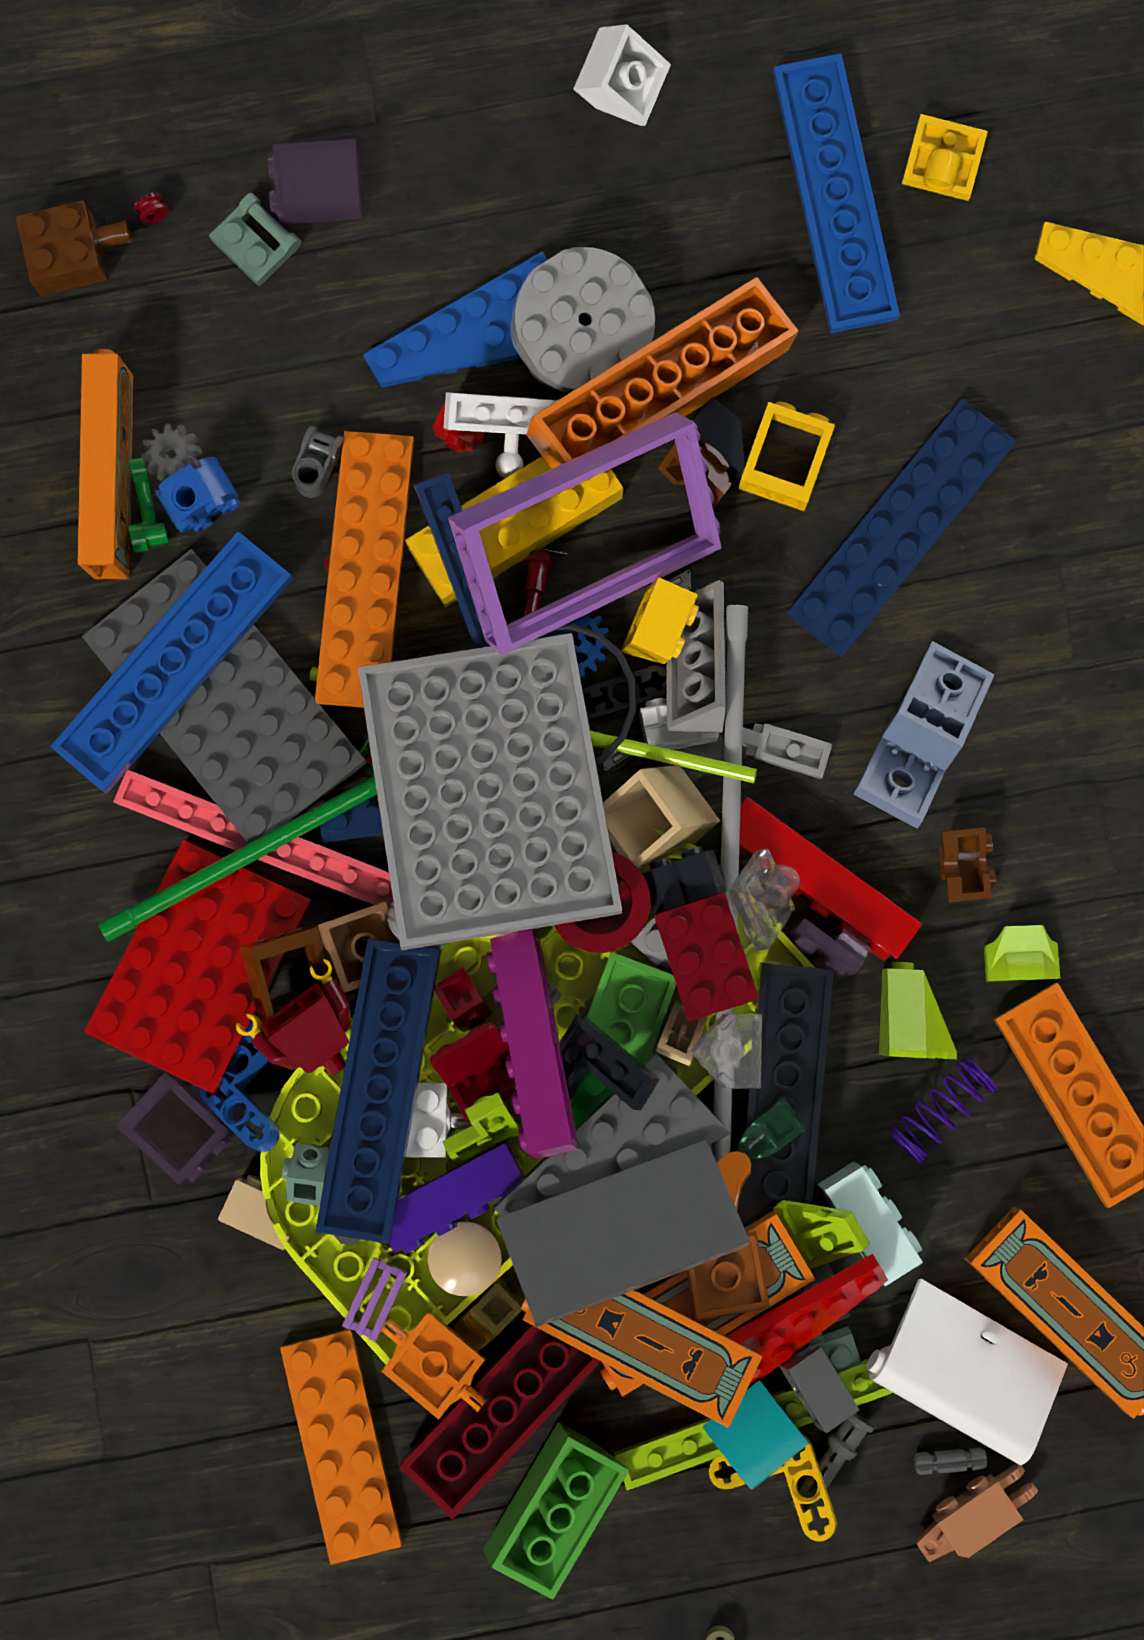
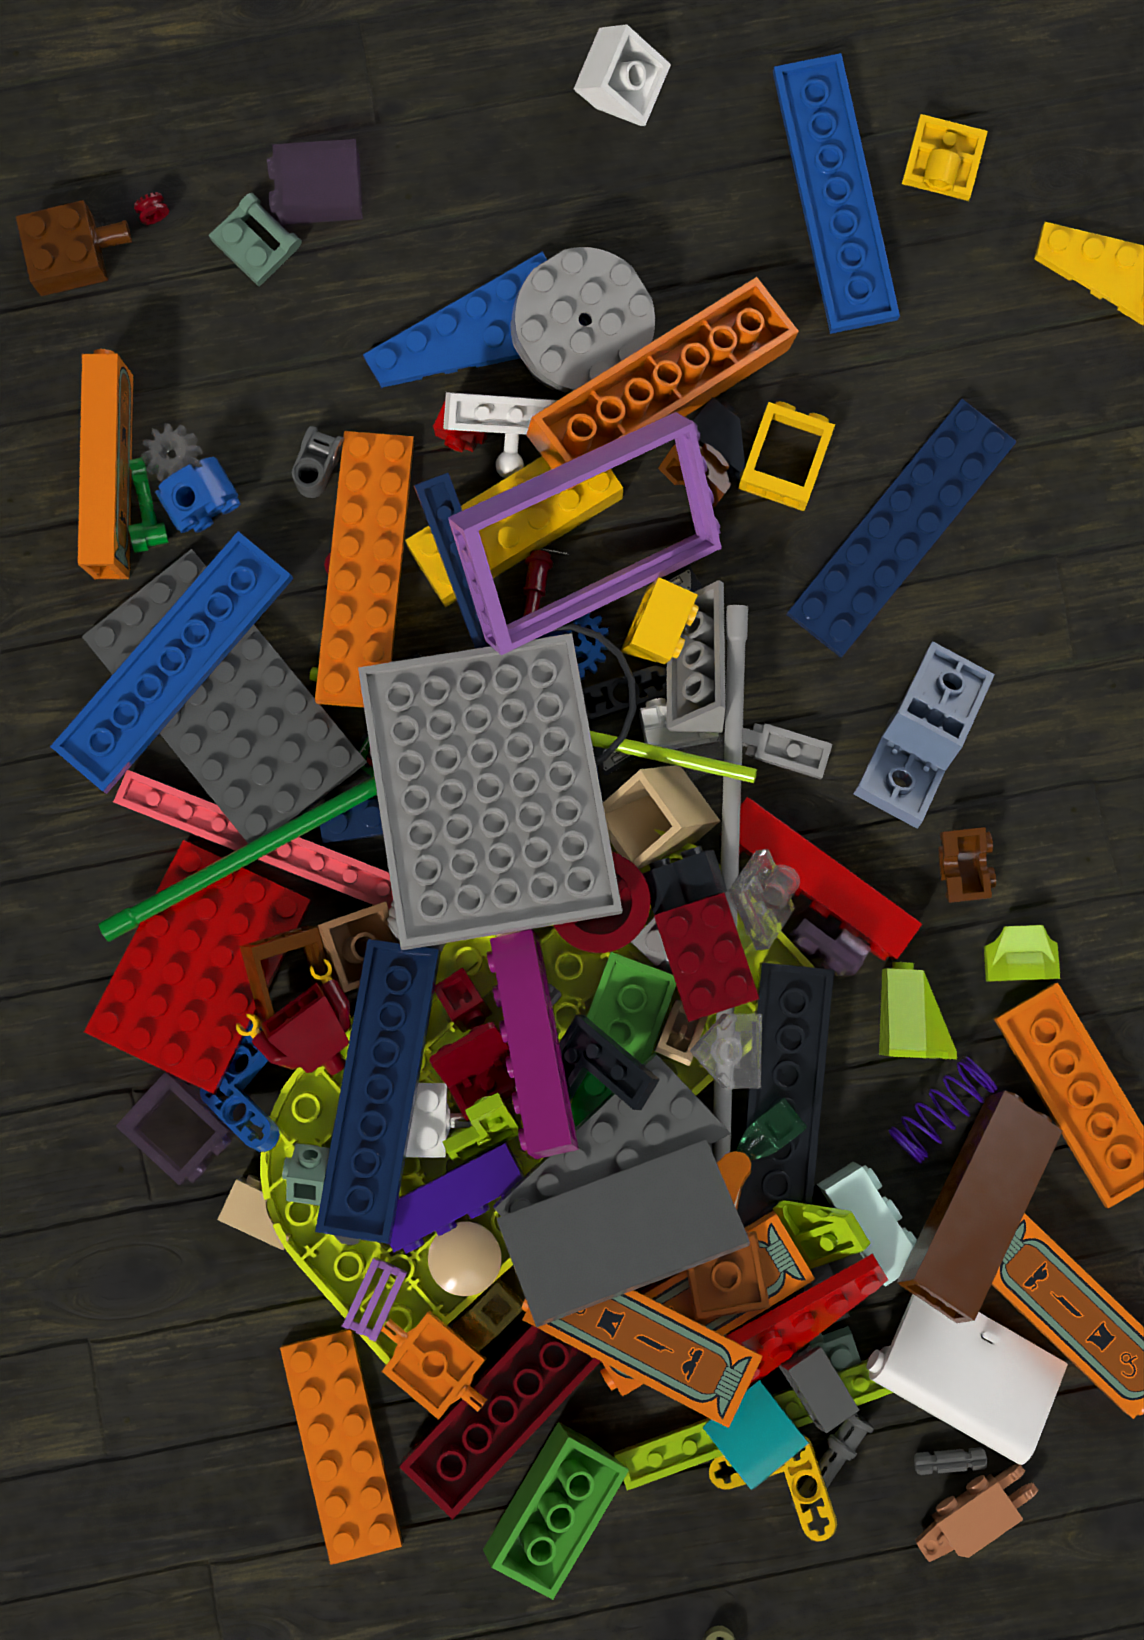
(980, 1207): none -> reddish brown brick

